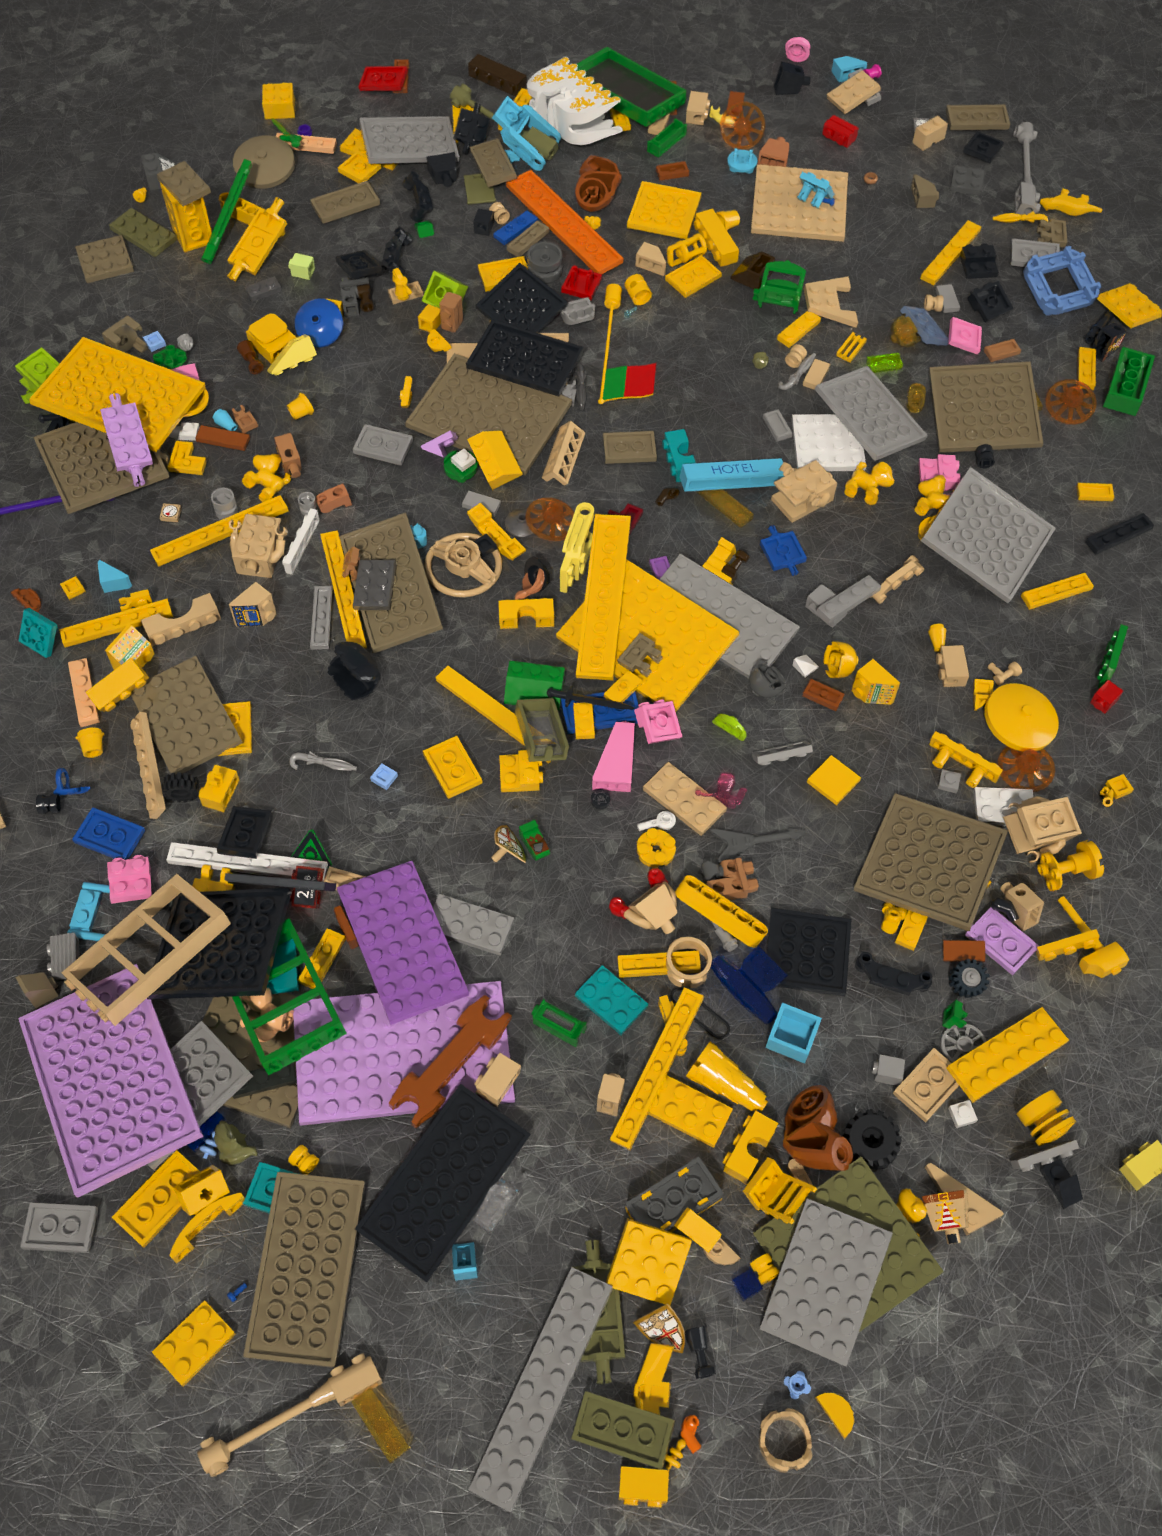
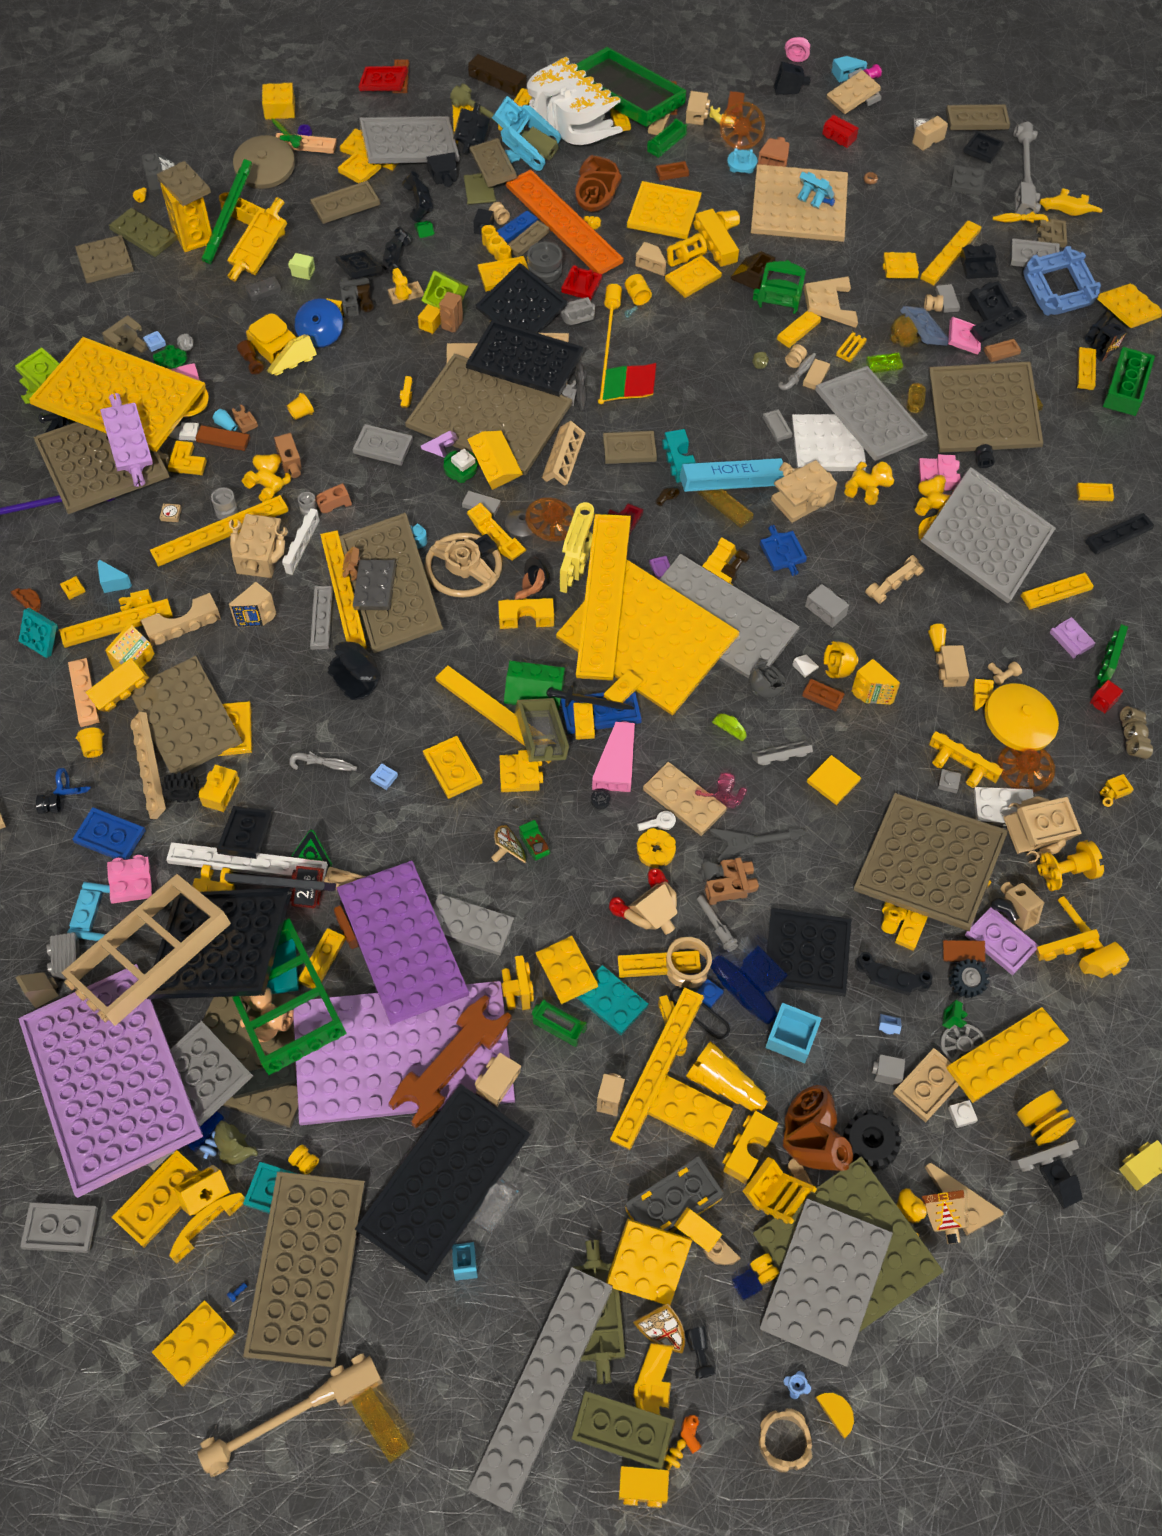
(437, 342): yellow plate -> none
(494, 243): none -> yellow piece
(521, 986): none -> yellow plate
(566, 969): none -> yellow plate
(636, 652): dark tan plate -> none
(658, 721): bright pink plate -> none
(710, 992): none -> blue plate
(721, 911): yellow beam -> none
(848, 599): light grey plate -> none
(889, 1024): none -> light blue plate
(900, 265): none -> yellow plate
(924, 192): dark tan slope -> none
(998, 324): none -> black plate
(1071, 398): clear orange wheel -> none
(1072, 637): none -> lavender plate
(1136, 732): none -> dark tan piece

